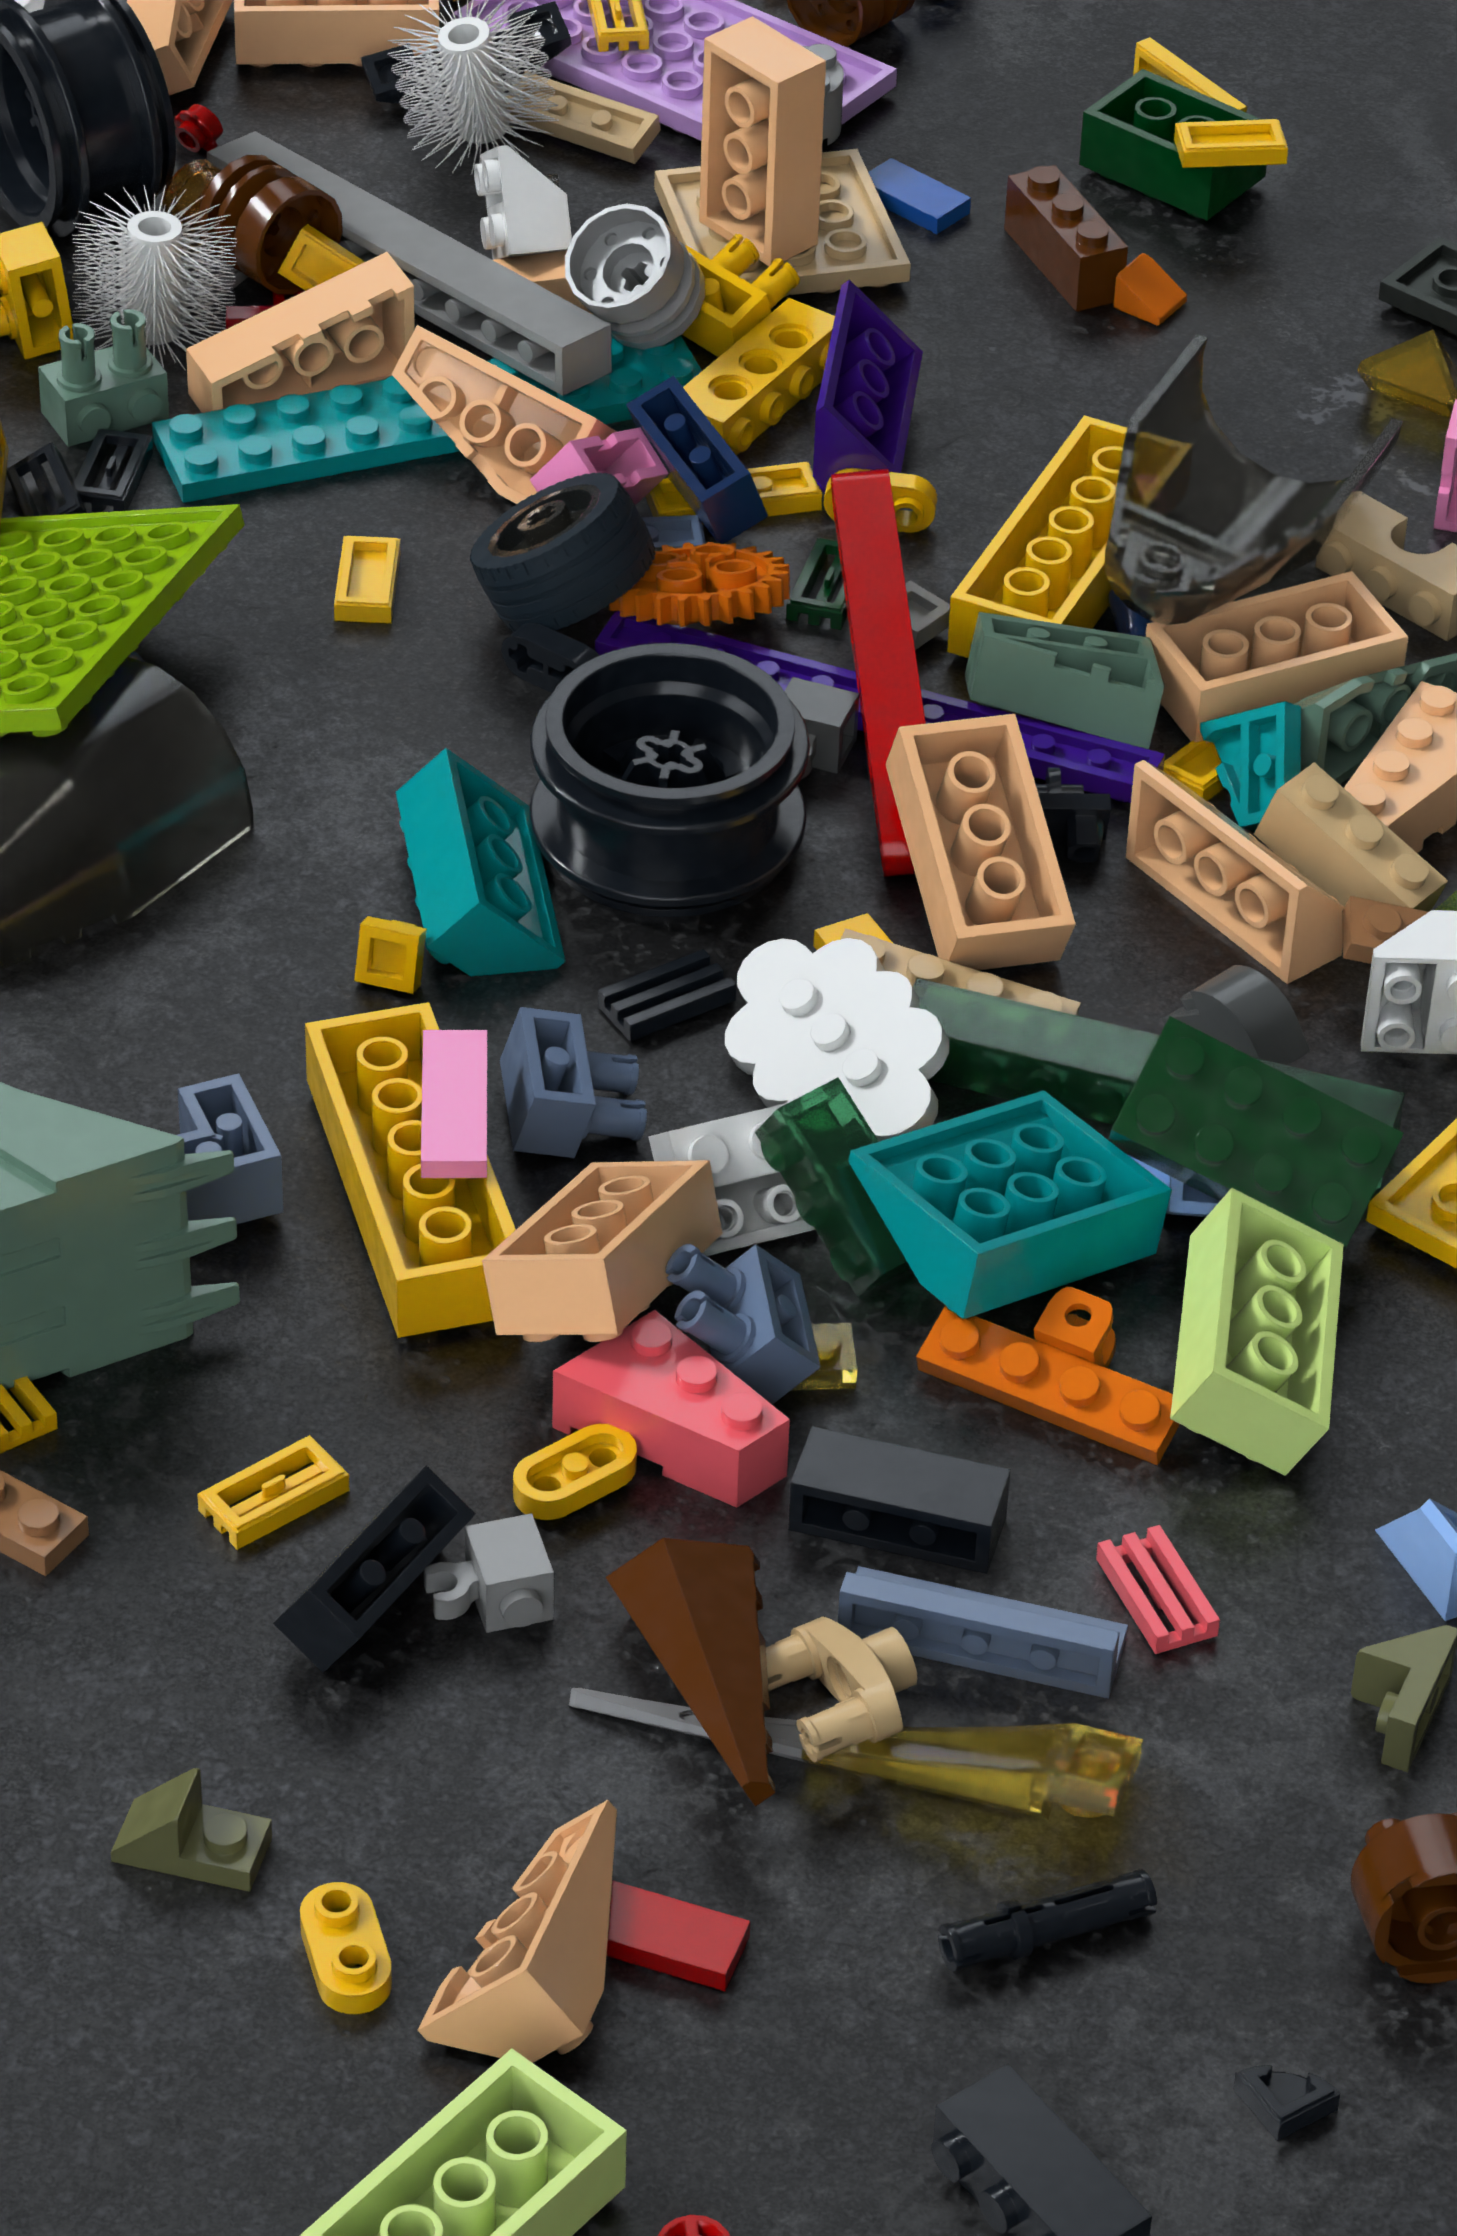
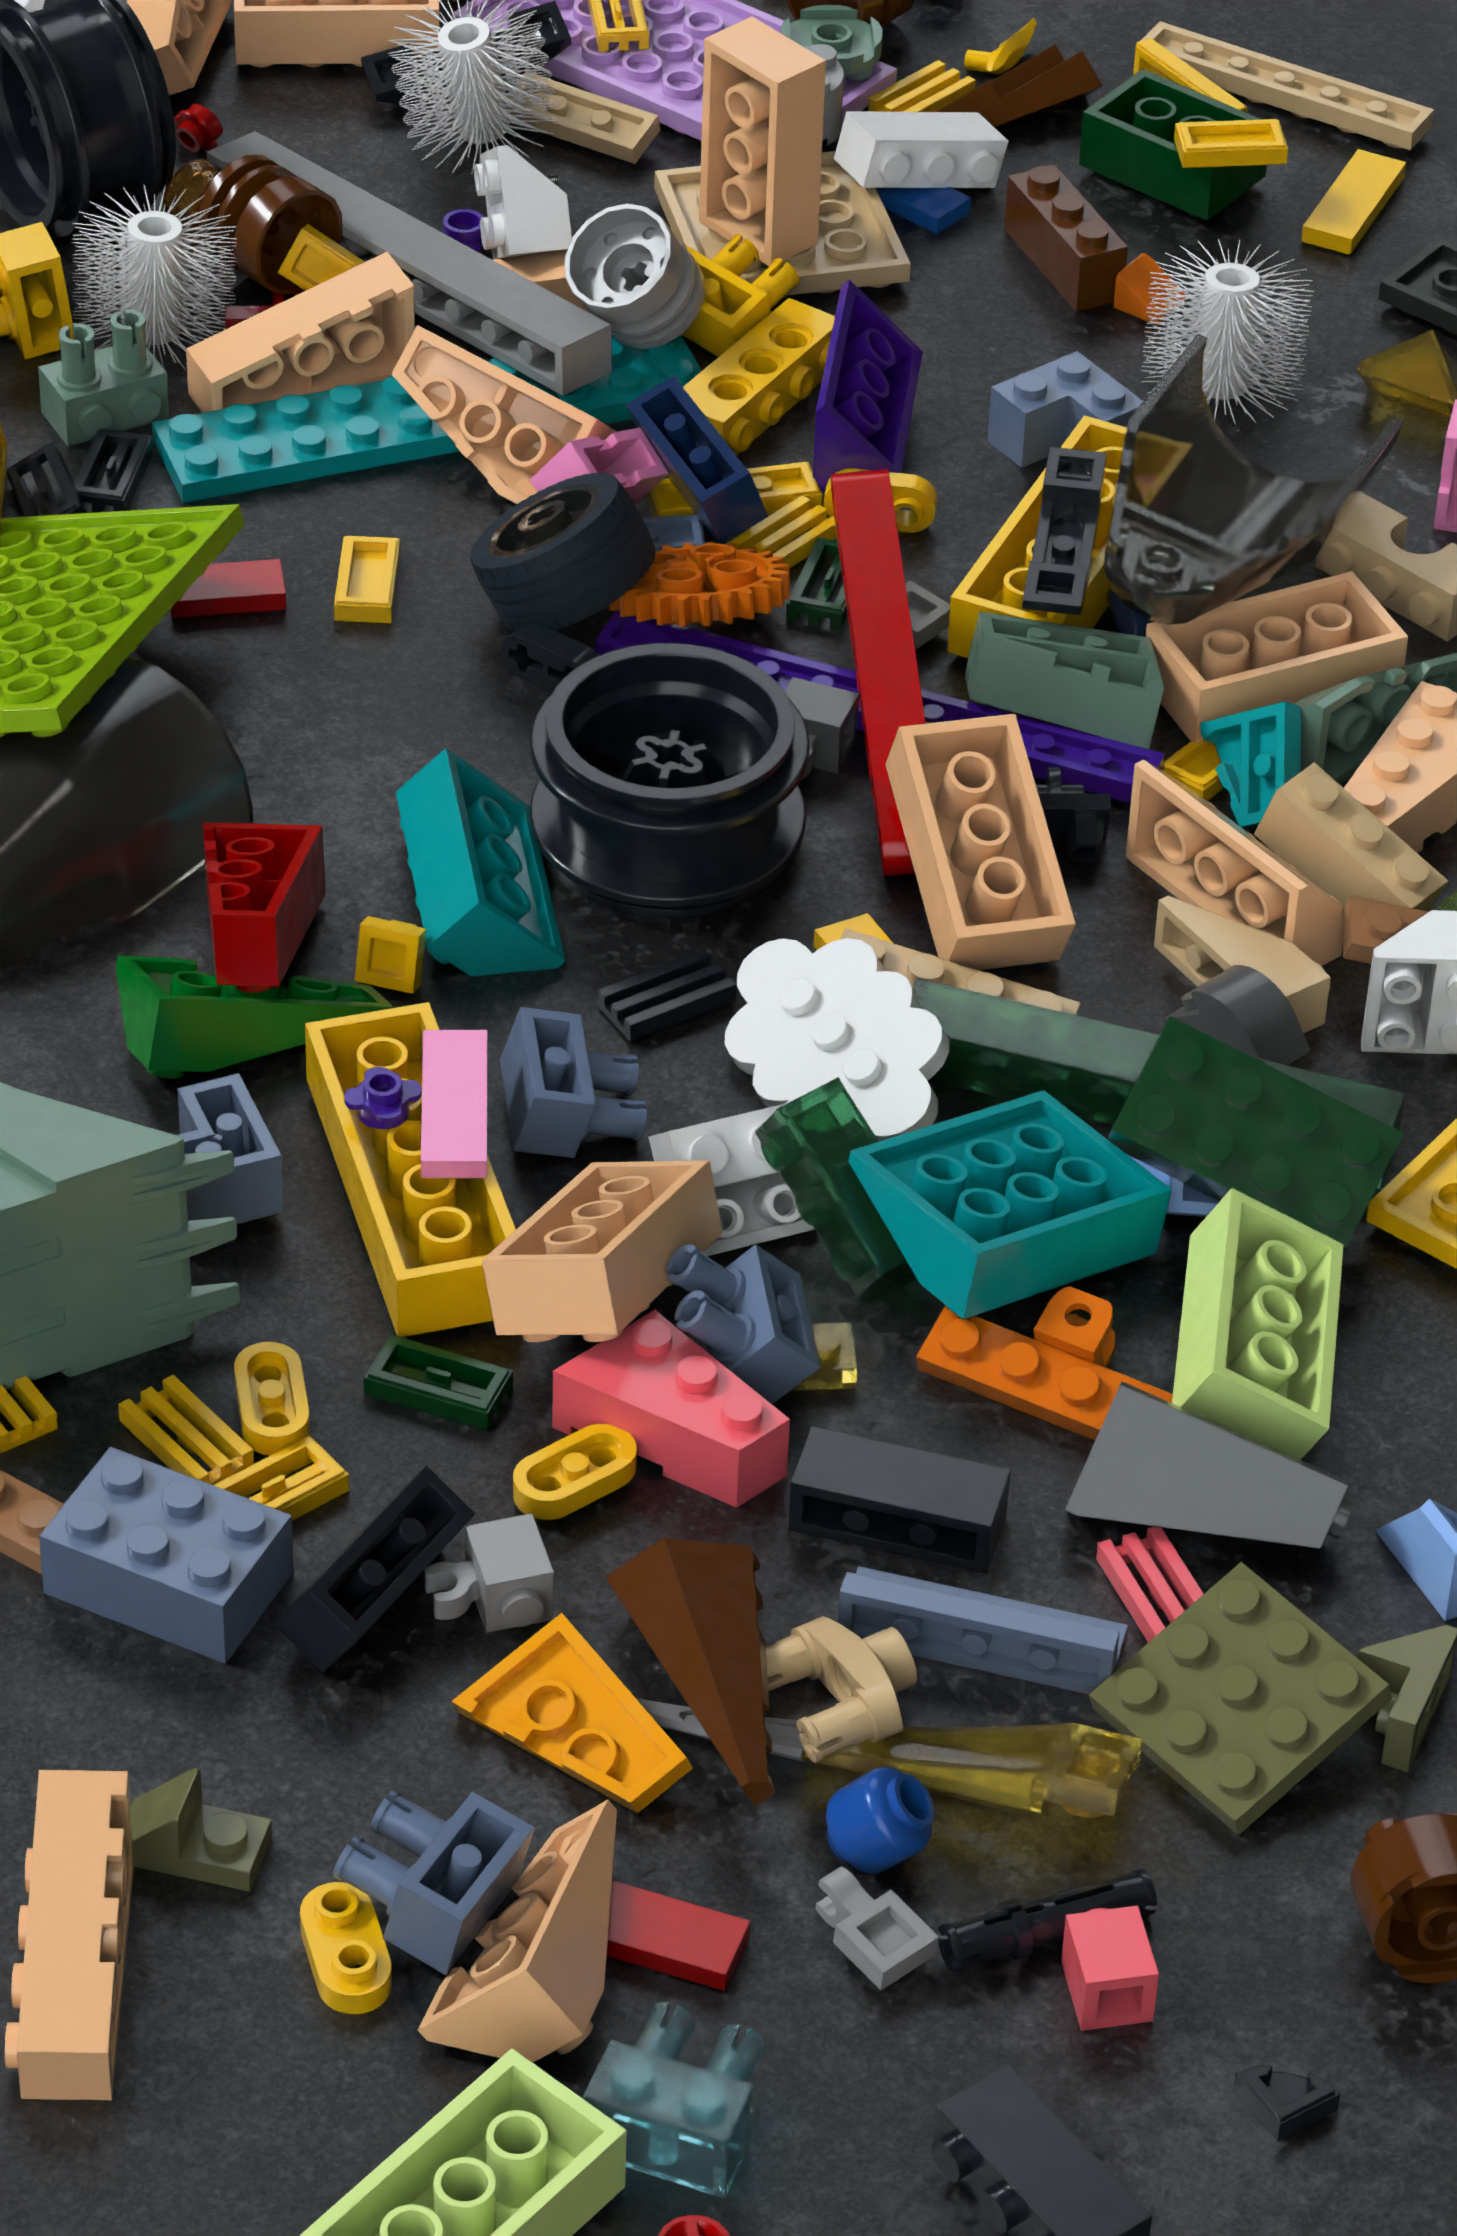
(73, 1937): none -> light nougat wedge
(167, 1554): none -> sand blue brick
(190, 1024): none -> green wedge
(196, 1430): none -> yellow tile
(234, 589): none -> tile
(261, 897): none -> red wedge
(271, 1397): none -> yellow plate
(382, 1098): none -> dark purple plate
(434, 1390): none -> dark green tile
(455, 1883): none -> sand blue brick
(464, 227): none -> dark purple plate
(577, 1716): none -> light orange wing
(680, 2117): none -> clear light blue brick
(786, 524): none -> yellow tile
(838, 26): none -> sand green plate
(876, 1934): none -> light grey plate
(879, 1820): none -> blue head
(920, 149): none -> white brick
(923, 91): none -> yellow tile
(1004, 56): none -> yellow bar
(1030, 88): none -> reddish brown wedge
(1048, 403): none -> sand blue brick
(1065, 531): none -> black slope
(1109, 1967): none -> coral brick
(1195, 1475): none -> dark grey slope
(1209, 943): none -> tan slope
(1230, 324): none -> white piece
(1240, 1697): none -> olive plate
(1298, 89): none -> tan plate
(1353, 202): none -> yellow tile

